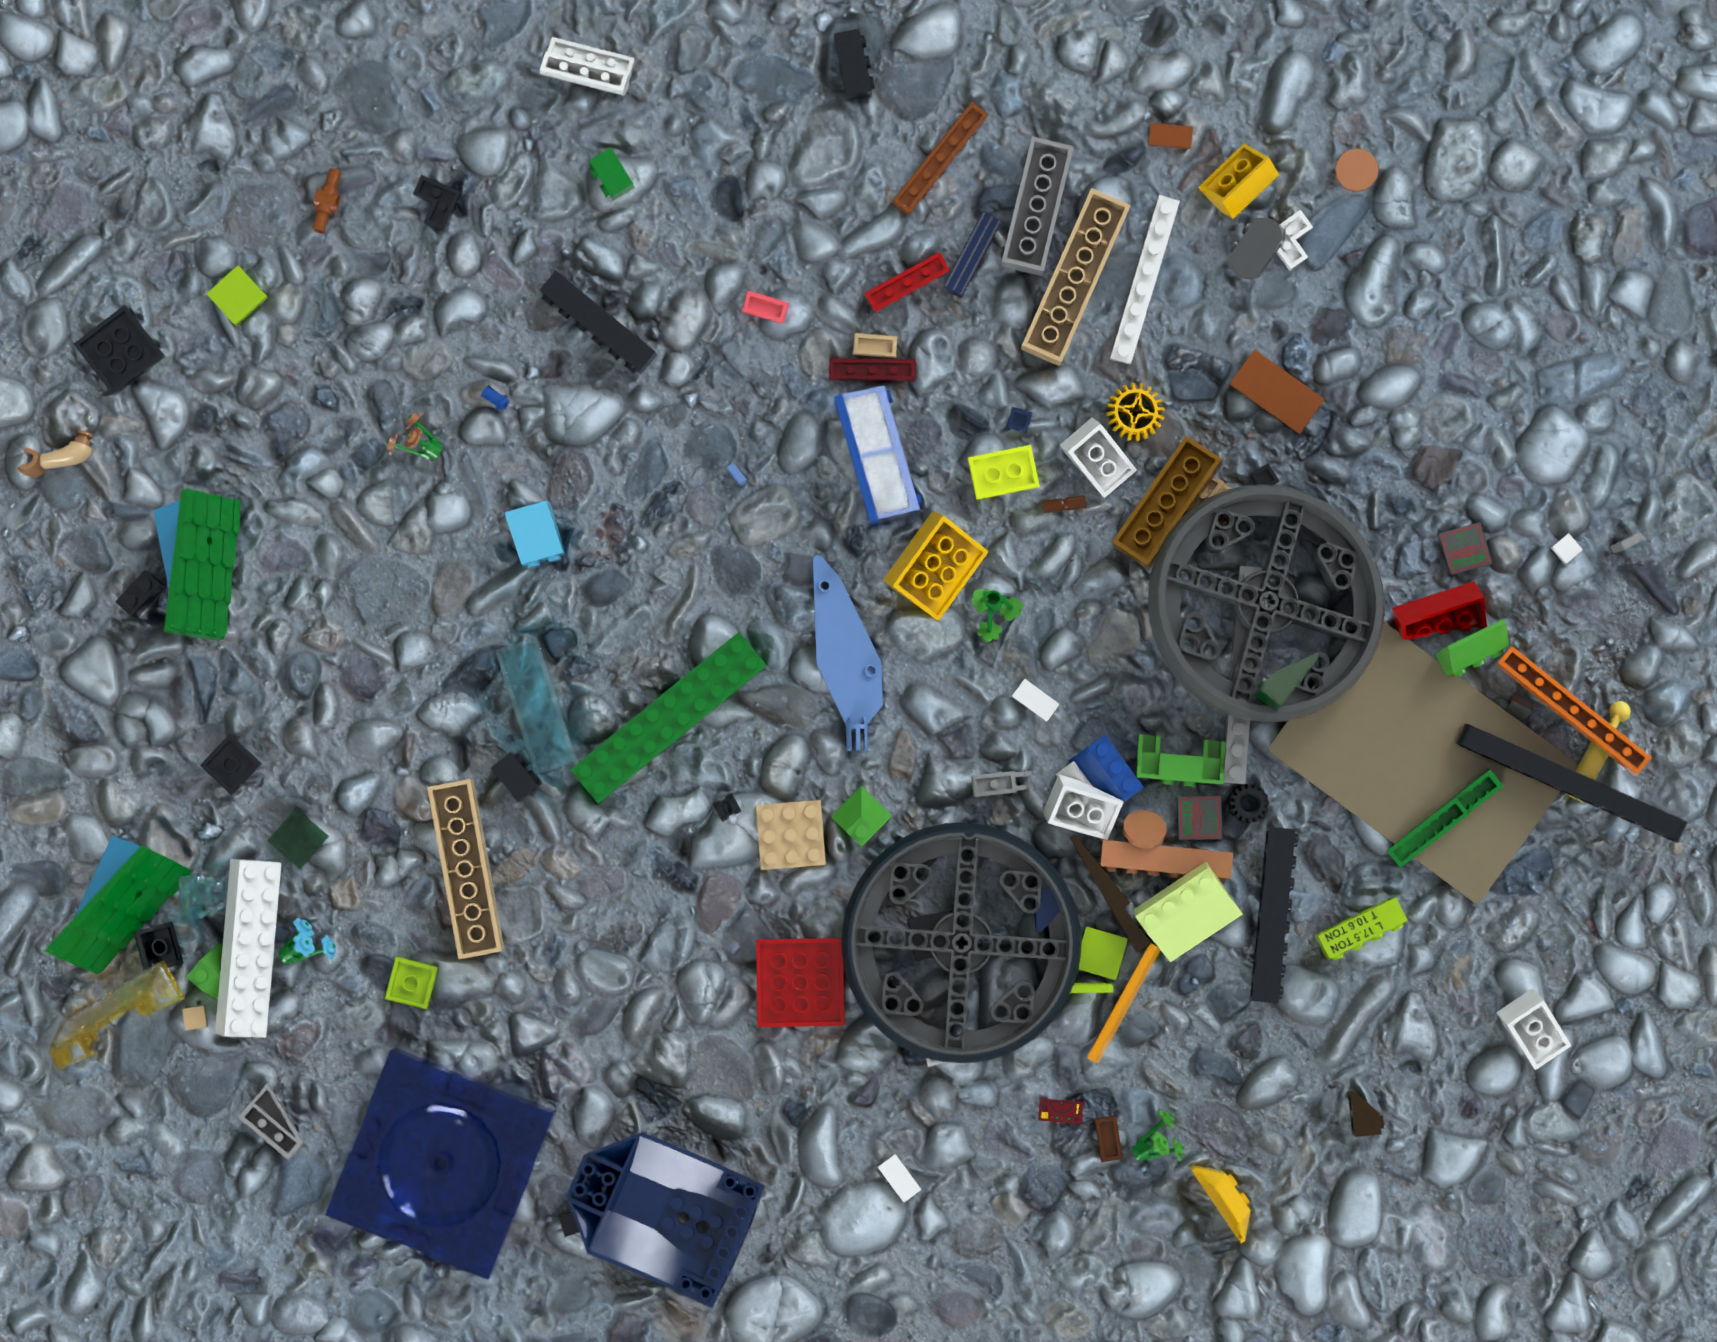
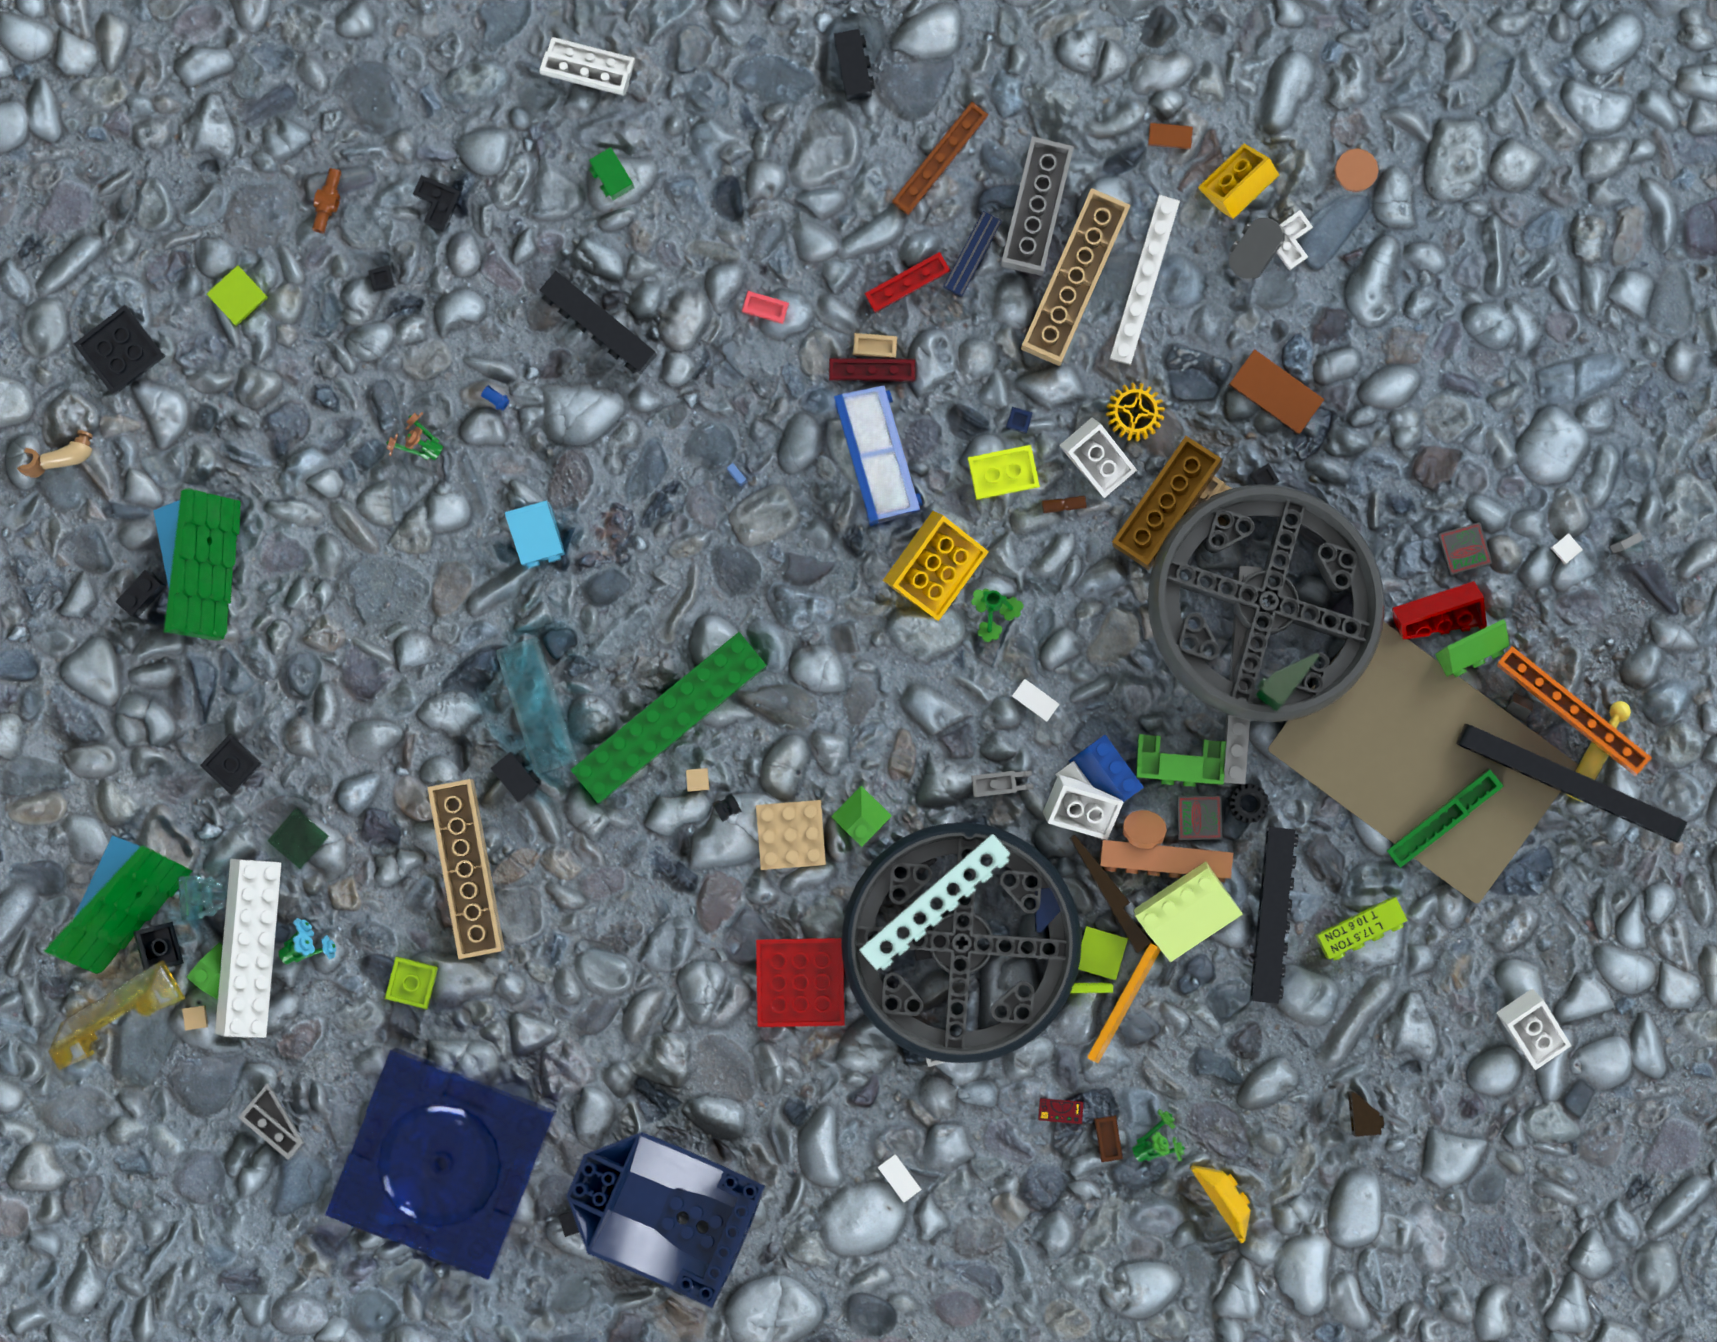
(381, 278): none -> black tile
(697, 779): none -> tan tile
(845, 655): medium blue wing -> none
(871, 949): none -> light aqua brick

